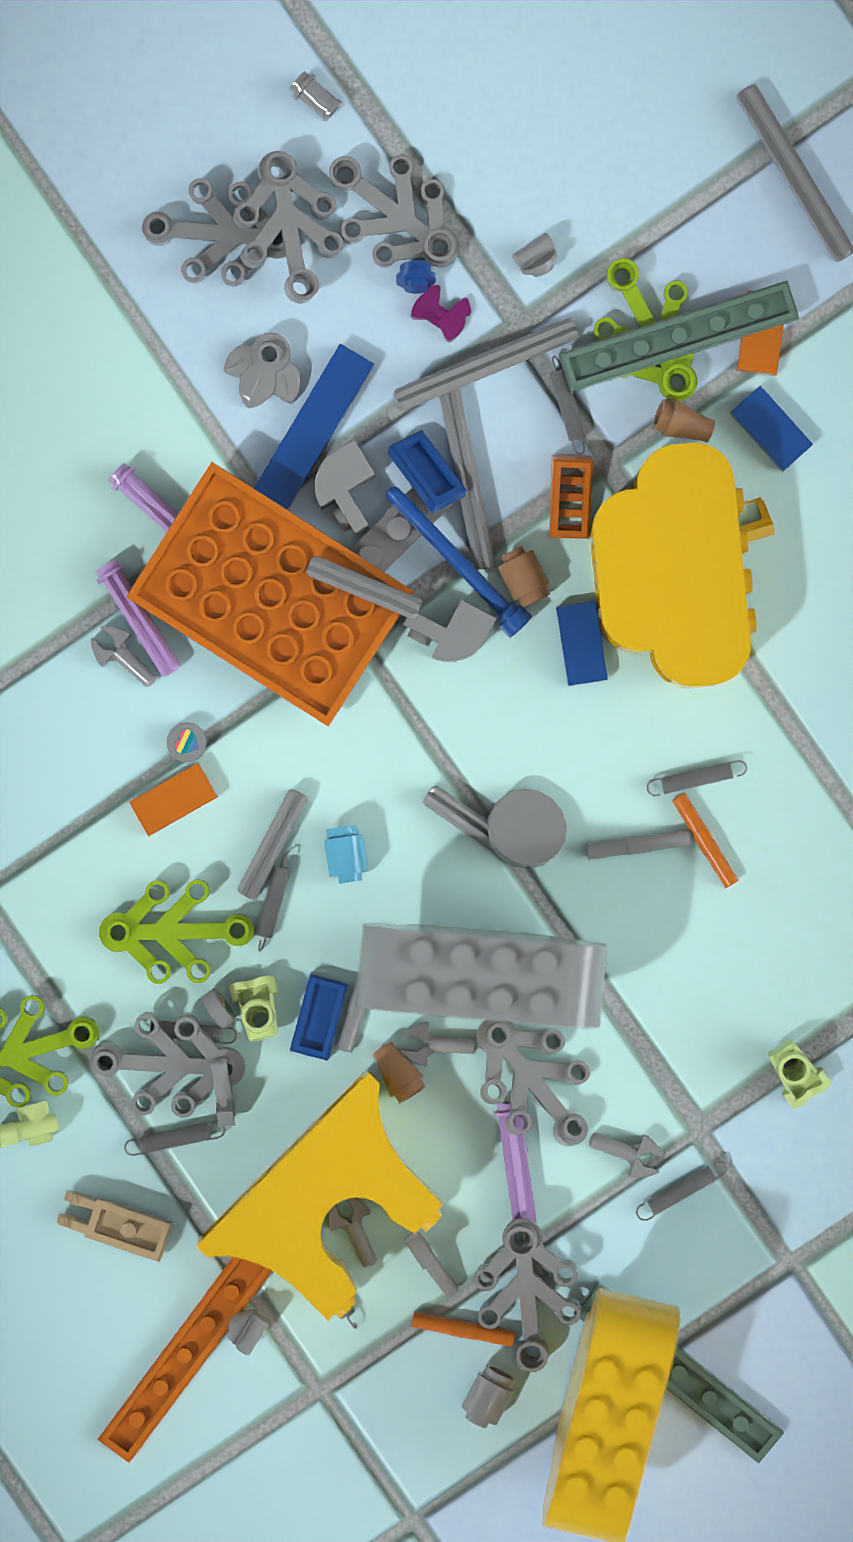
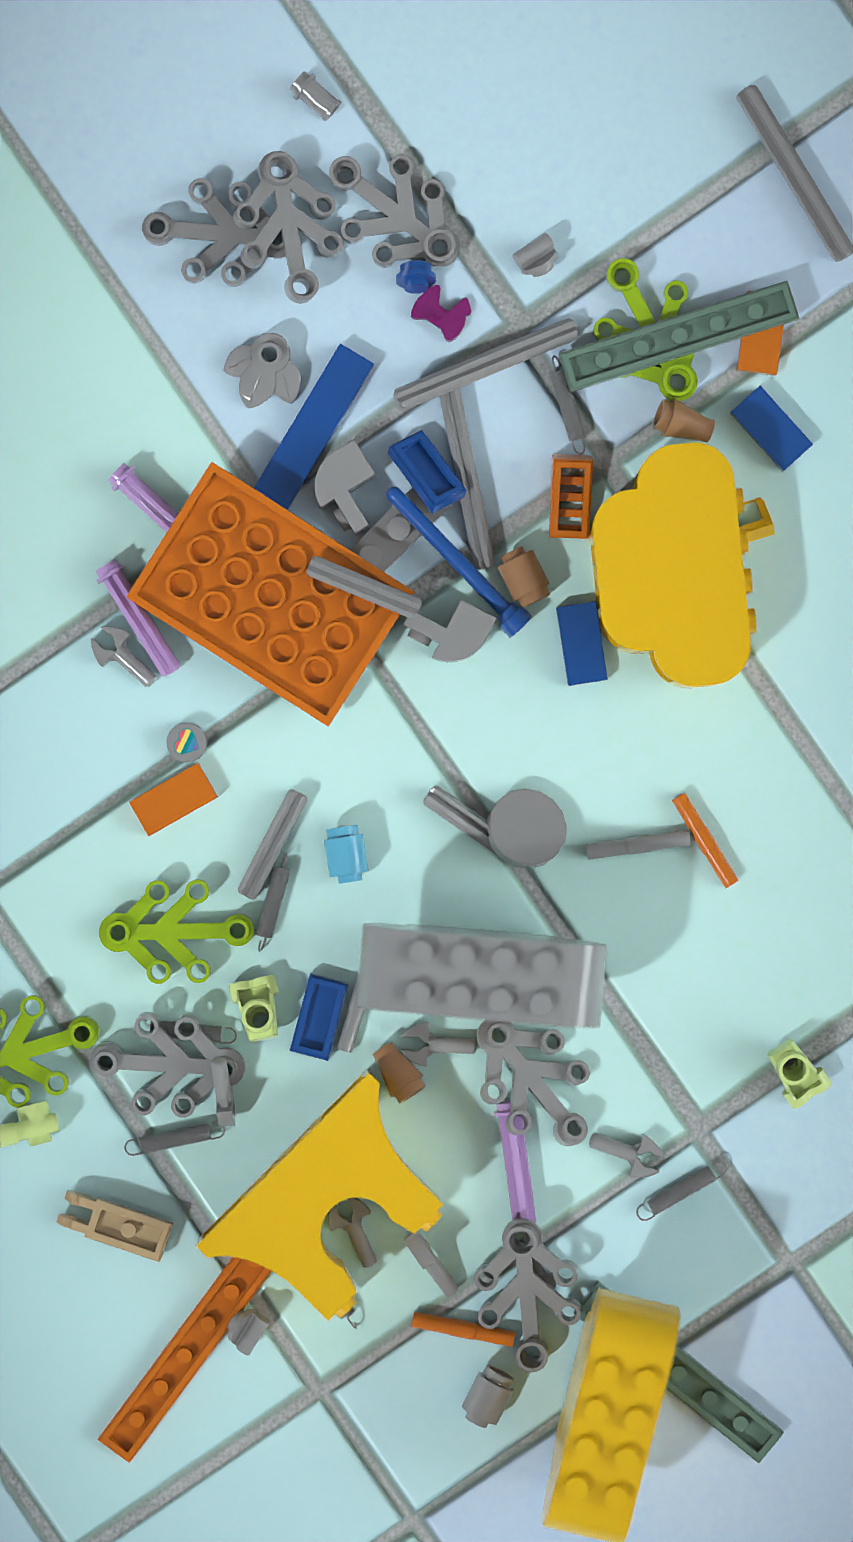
(218, 1008): light grey tile -> none
(696, 777): light grey piece -> none

